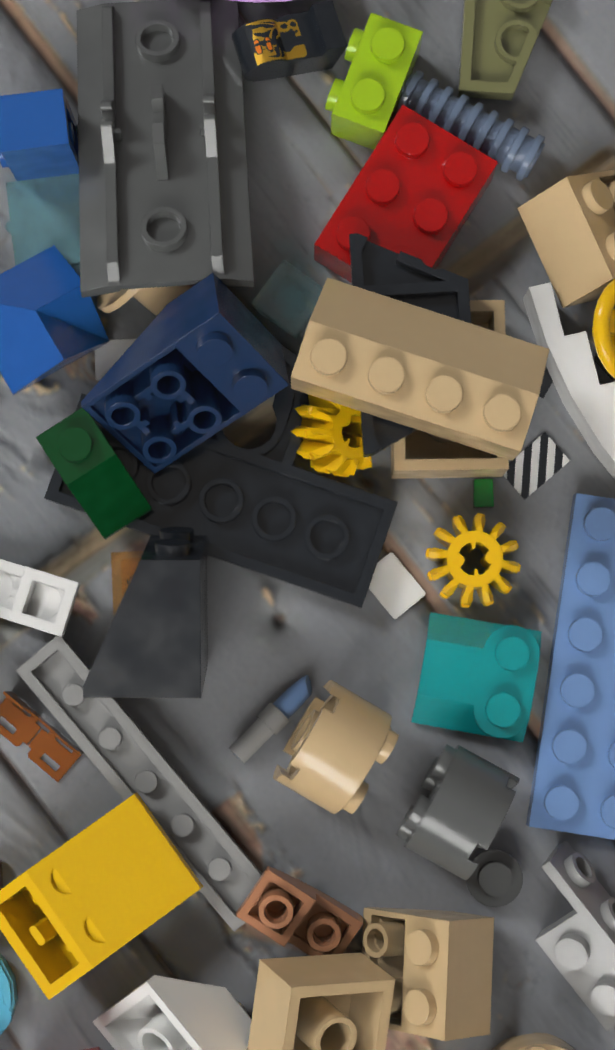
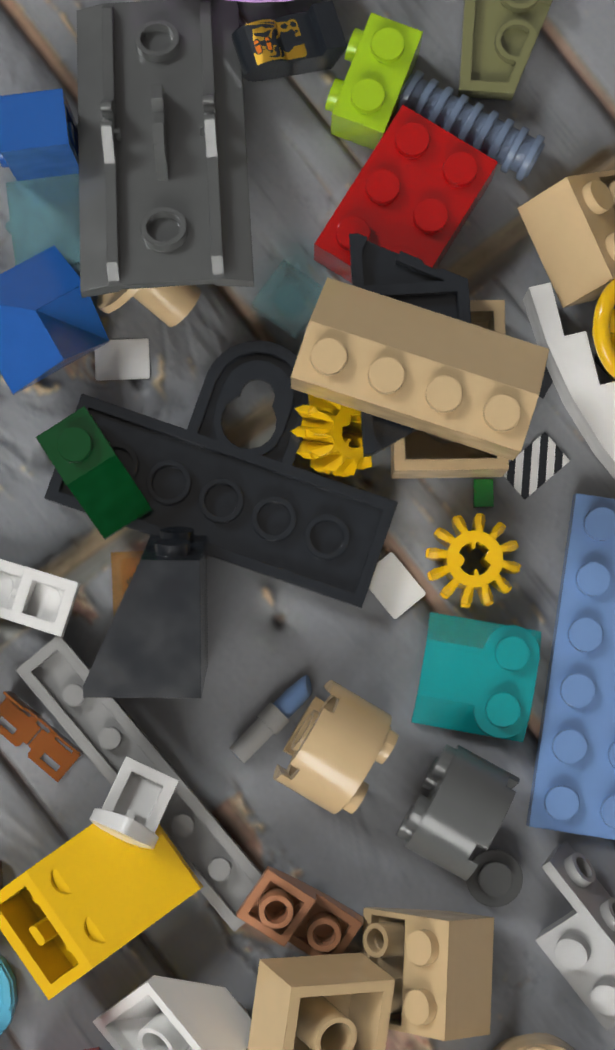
(135, 804): none -> white tile
(188, 375): dark blue slope -> none

